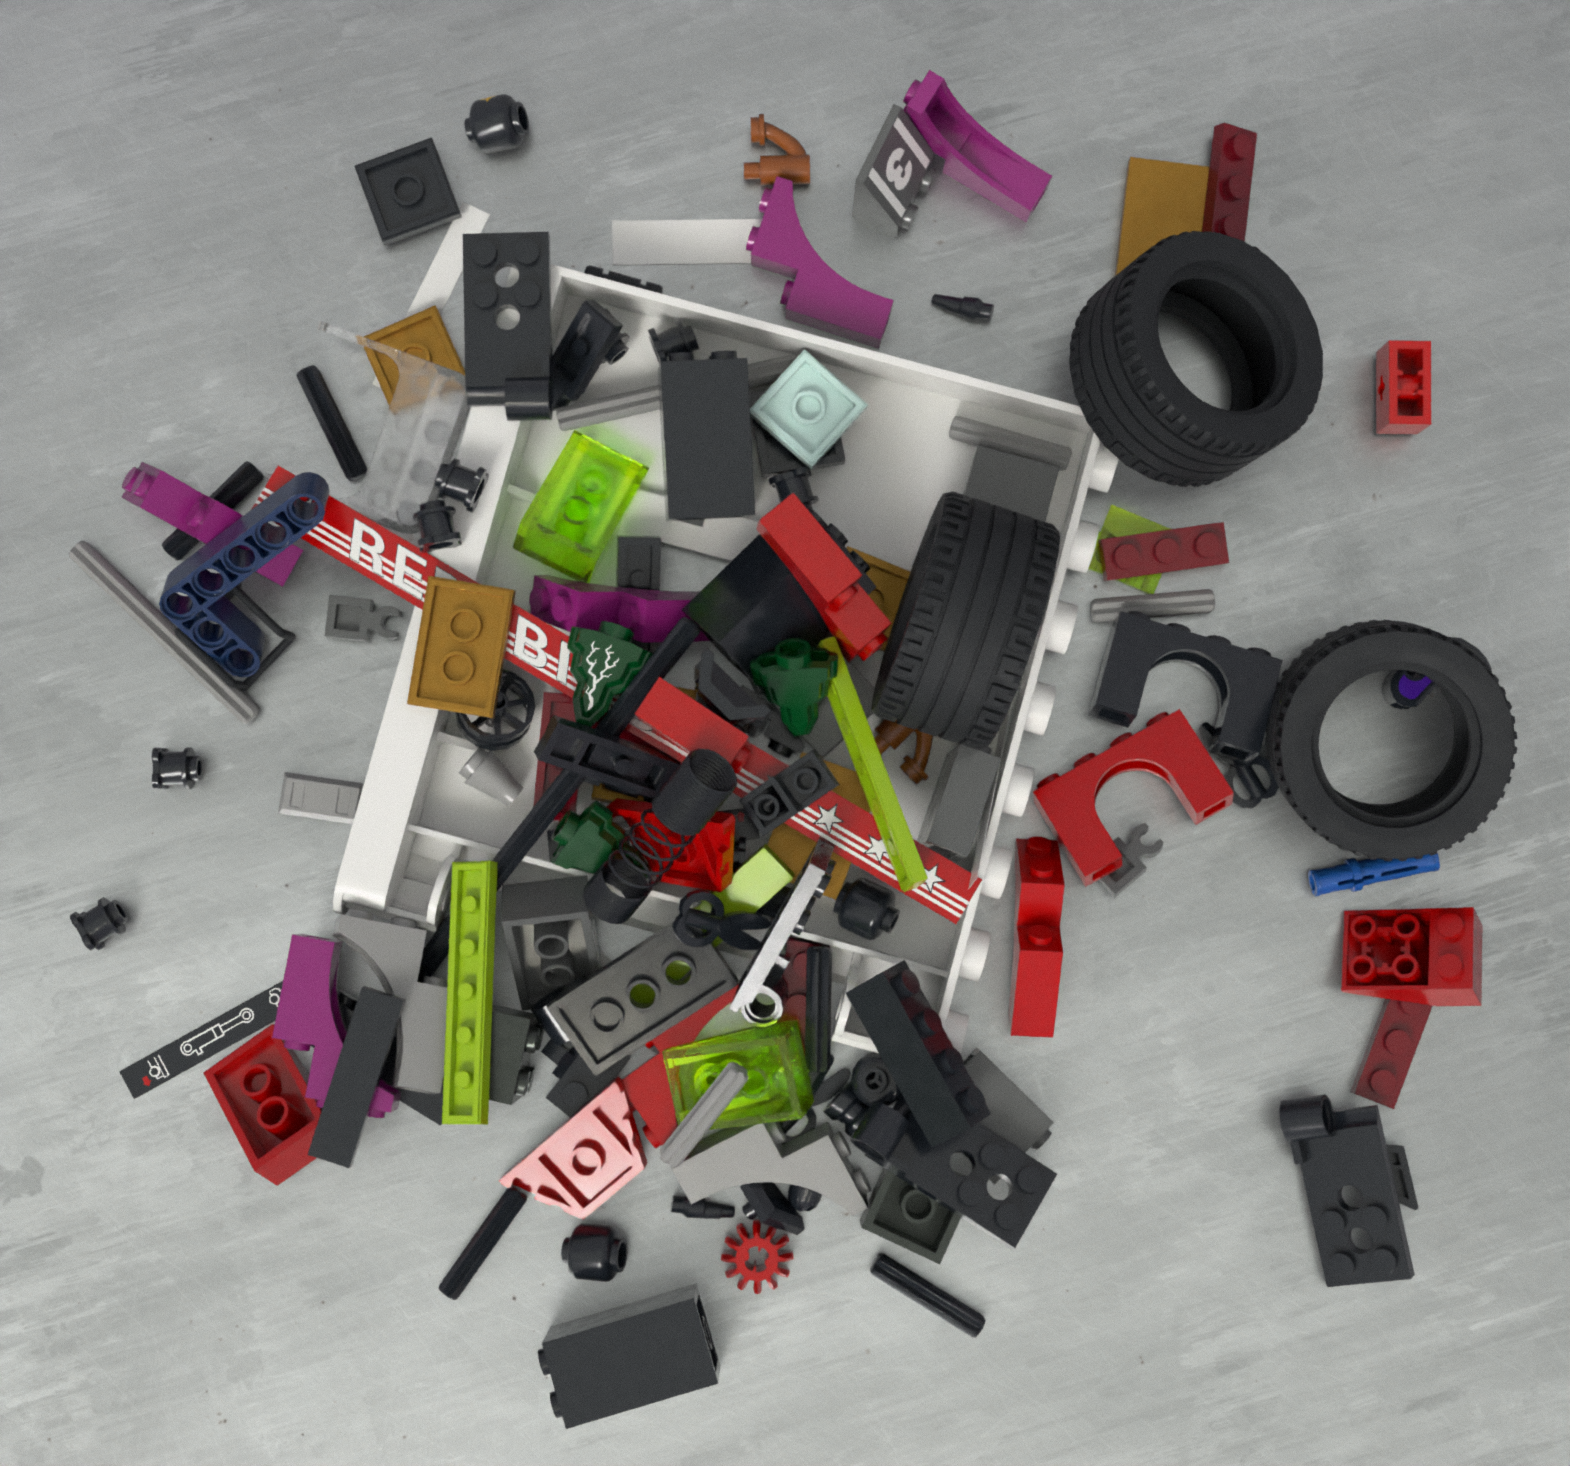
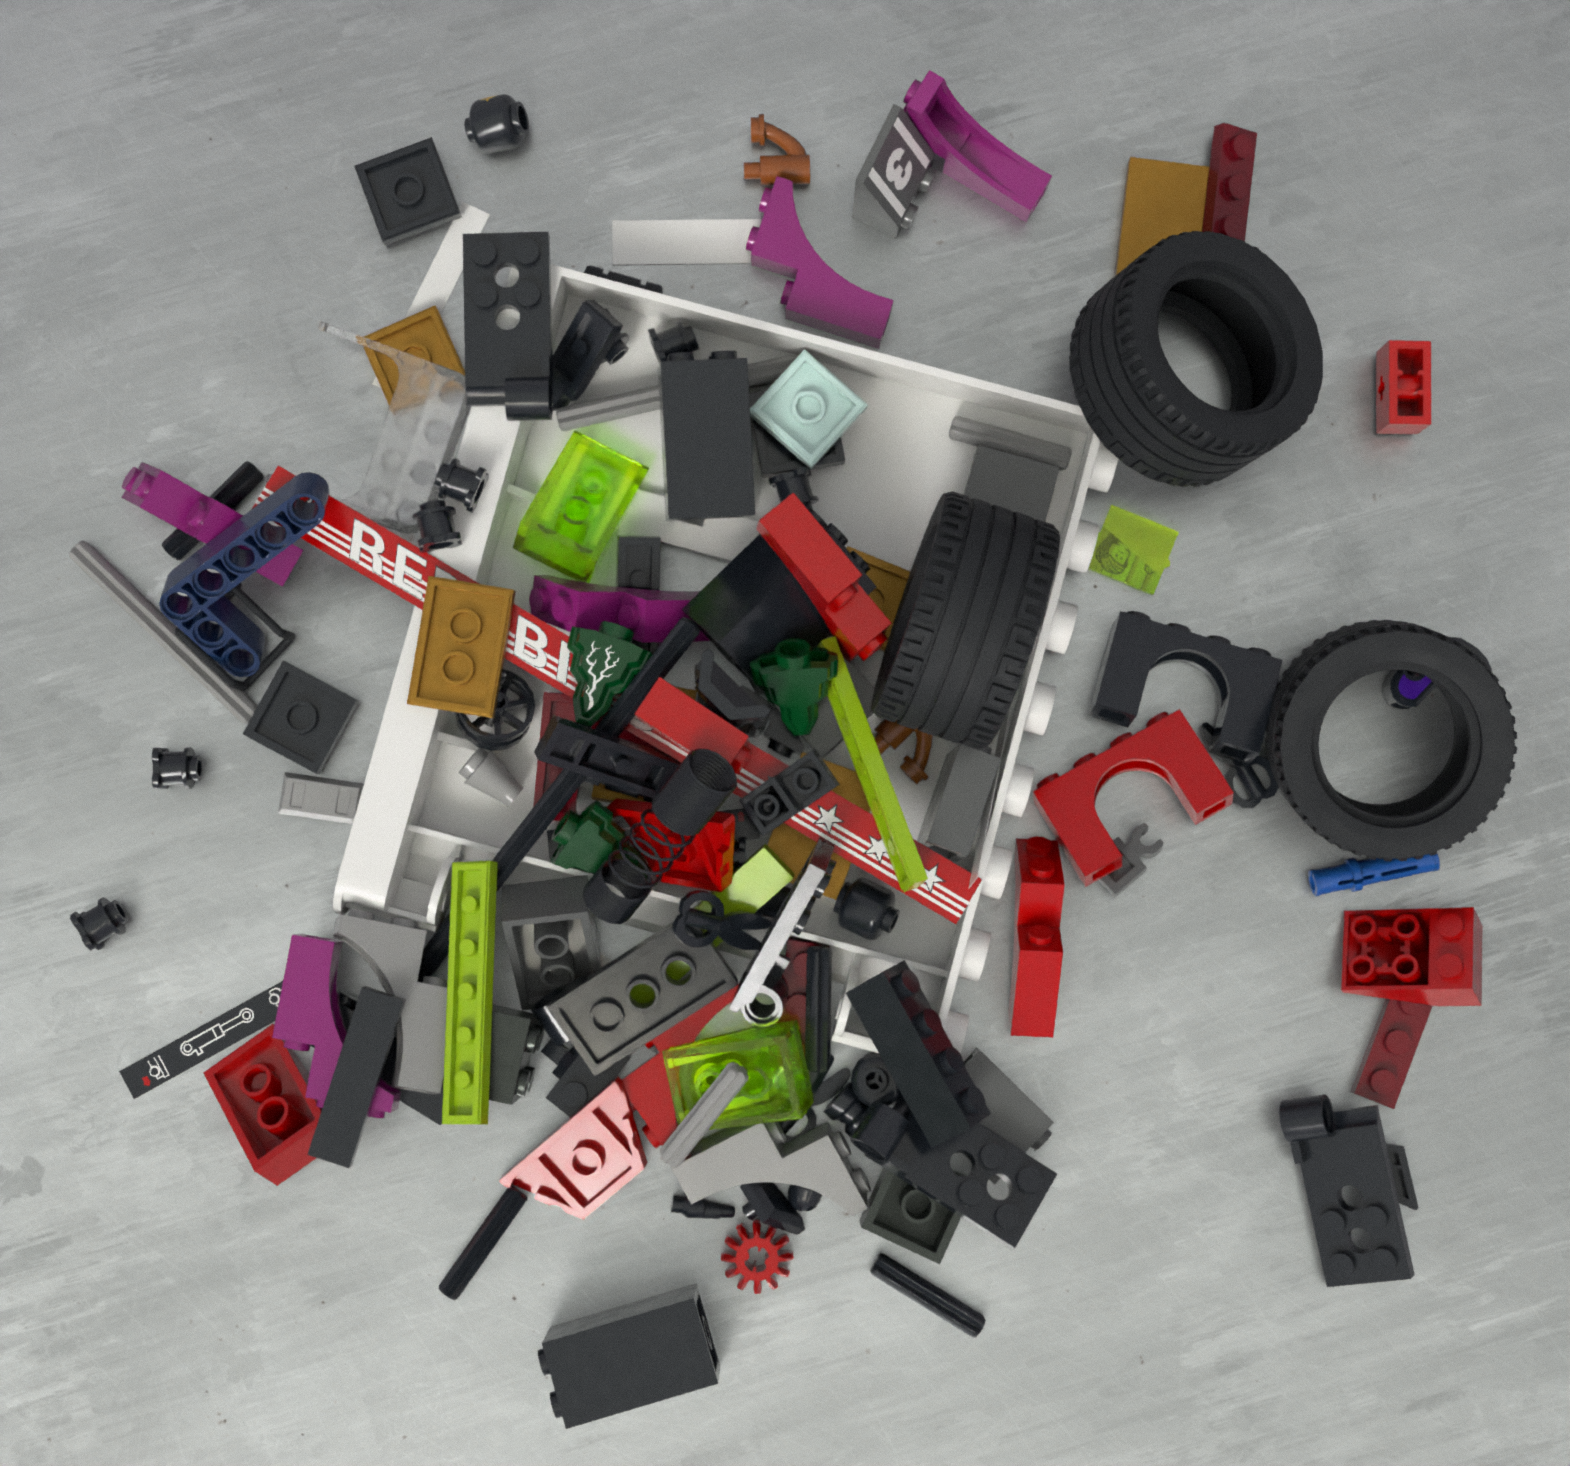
(301, 717): none -> black plate
(332, 423): black axle -> none
(354, 618): dark grey plate -> none
(595, 1252): black head -> none
(967, 307): black piece -> none
(1154, 604): light grey axle -> none
(1163, 551): dark red plate -> none

